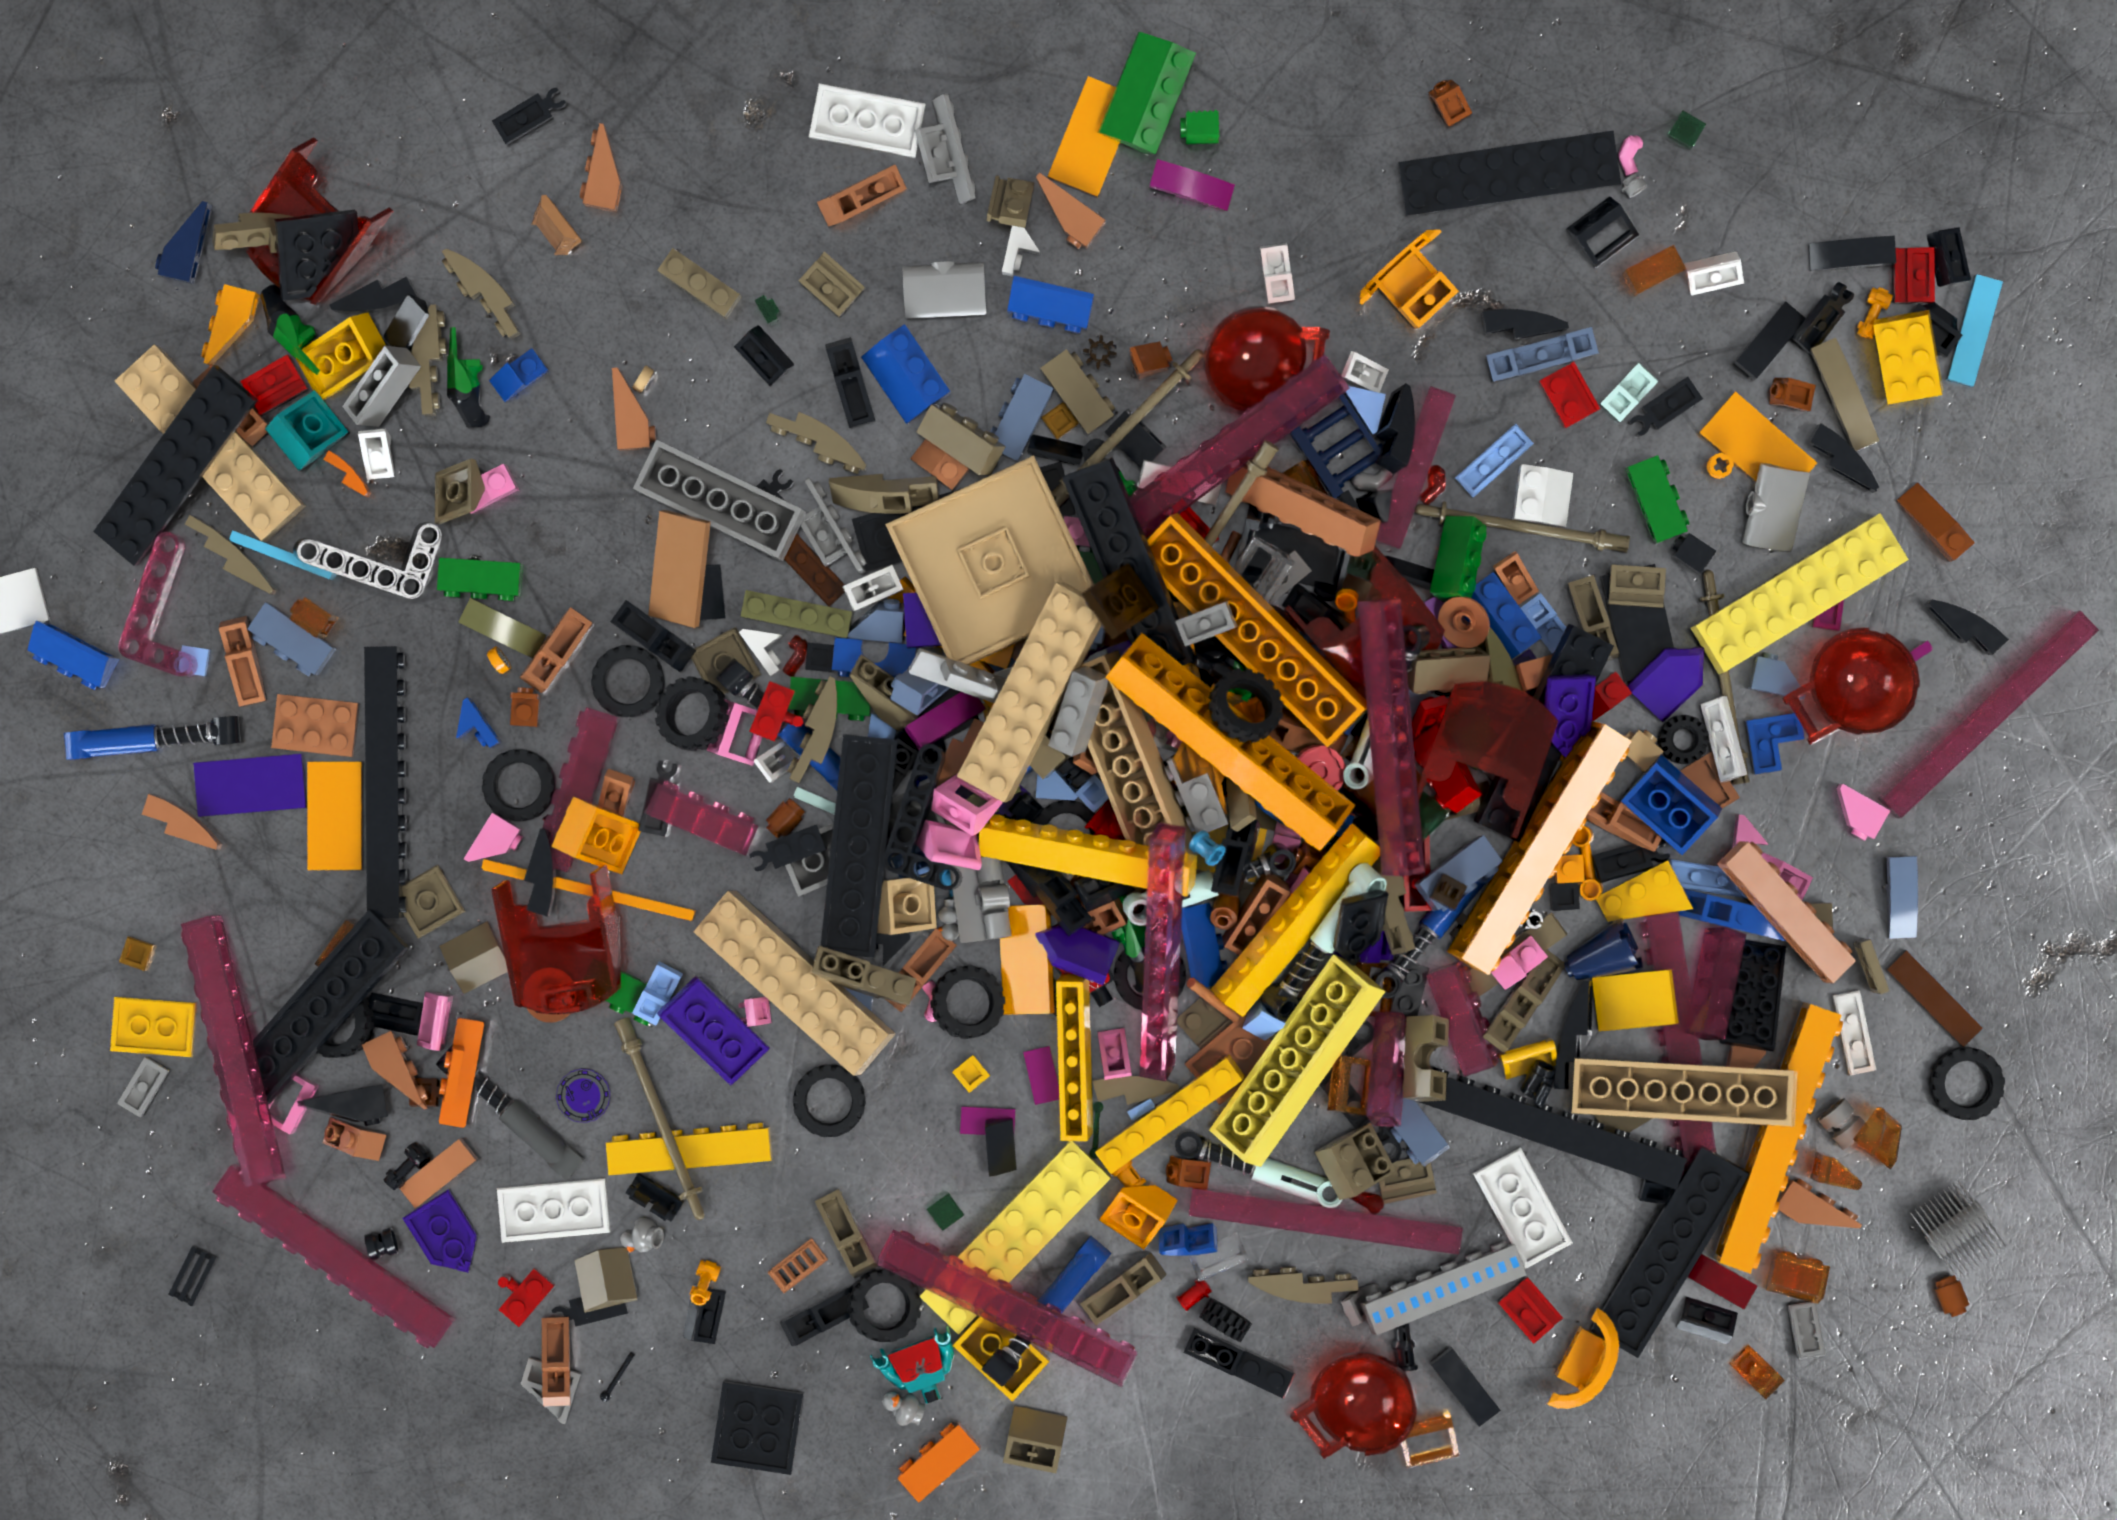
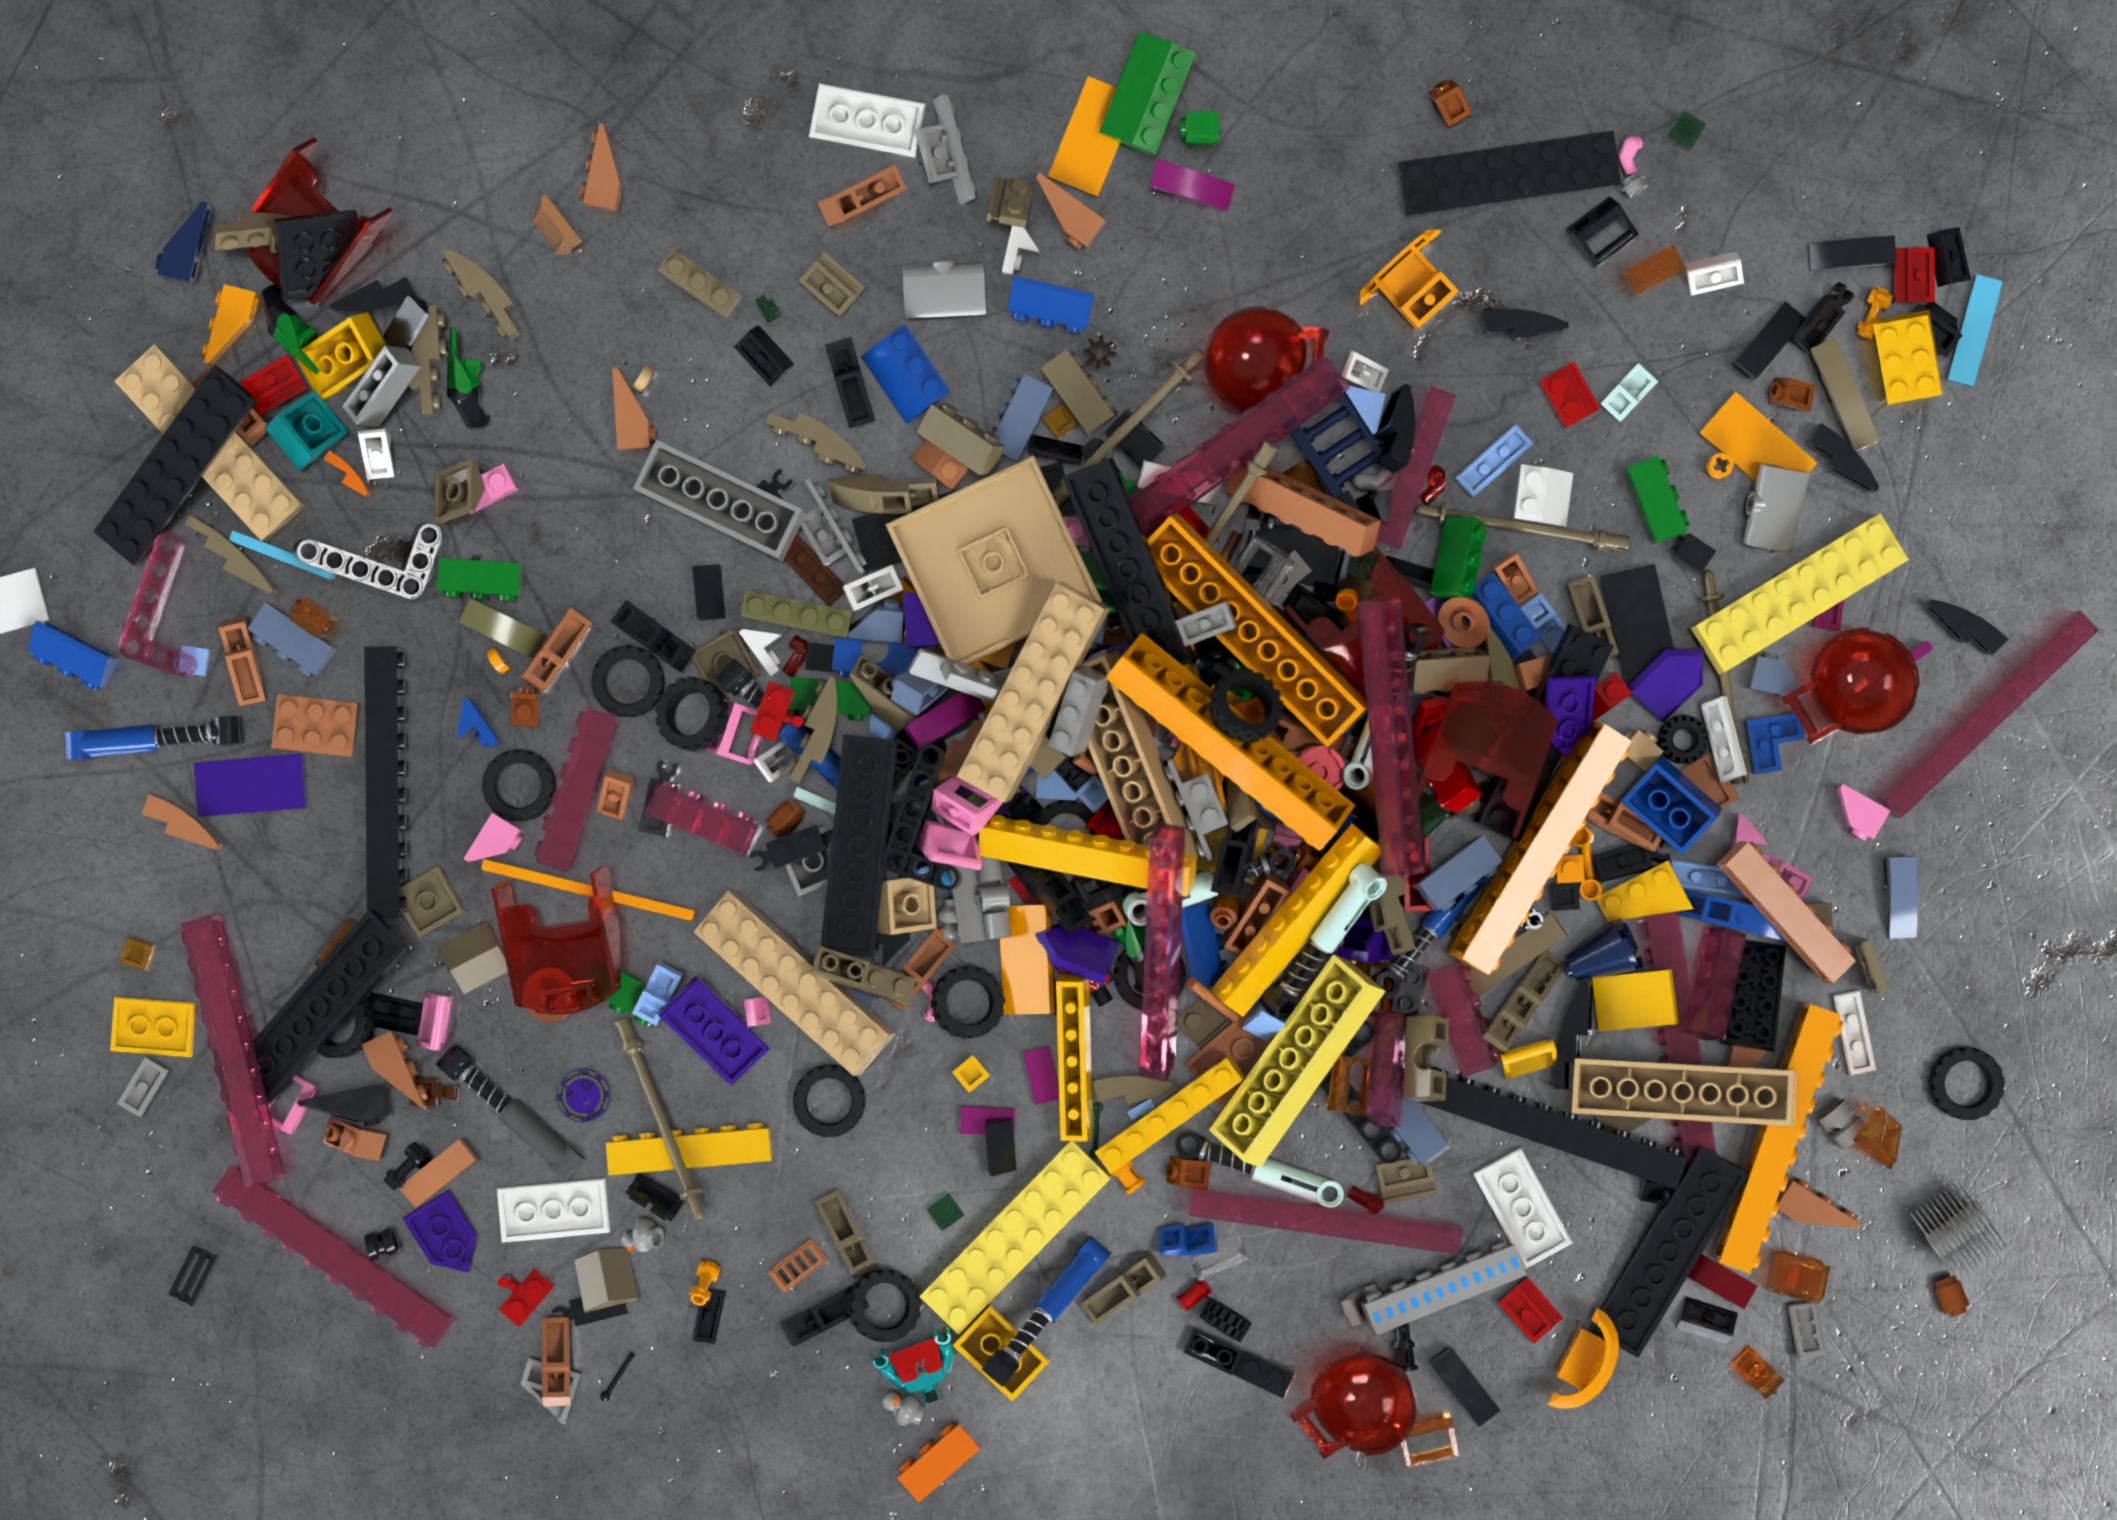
(334, 815): light orange tile -> none
(461, 1072): orange bracket -> none
(518, 375): blue slope -> none
(526, 116): black plate -> none
(542, 874): black slope -> none
(596, 835): light orange slope -> none
(679, 568): medium nougat tile -> none
(757, 1427): black plate -> none
(1007, 1307): clear pink brick -> none
(1035, 1439): dark tan slope -> none
(1114, 1053): bright pink slope -> none
(1119, 601): dark brown plate -> none
(1139, 1213): light orange slope -> none
(1150, 359): dark orange slope -> none
(1207, 848): dark azure bush -> none
(1277, 273): white slope -> none
(1290, 1285): dark tan slope -> none
(1355, 1162): dark tan slope -> none
(1360, 924): black tile -> none
(1448, 891): dark brown tile -> none
(1519, 962): bright pink slope -> none
(1538, 1082): black piece -> none
(1542, 354): sand blue slope -> none
(1637, 586): dark tan plate -> none
(1668, 405): black plate -> none
(1832, 1172): clear orange tile -> none
(1934, 998): reddish brown tile -> none
(1935, 522): dark orange slope -> none

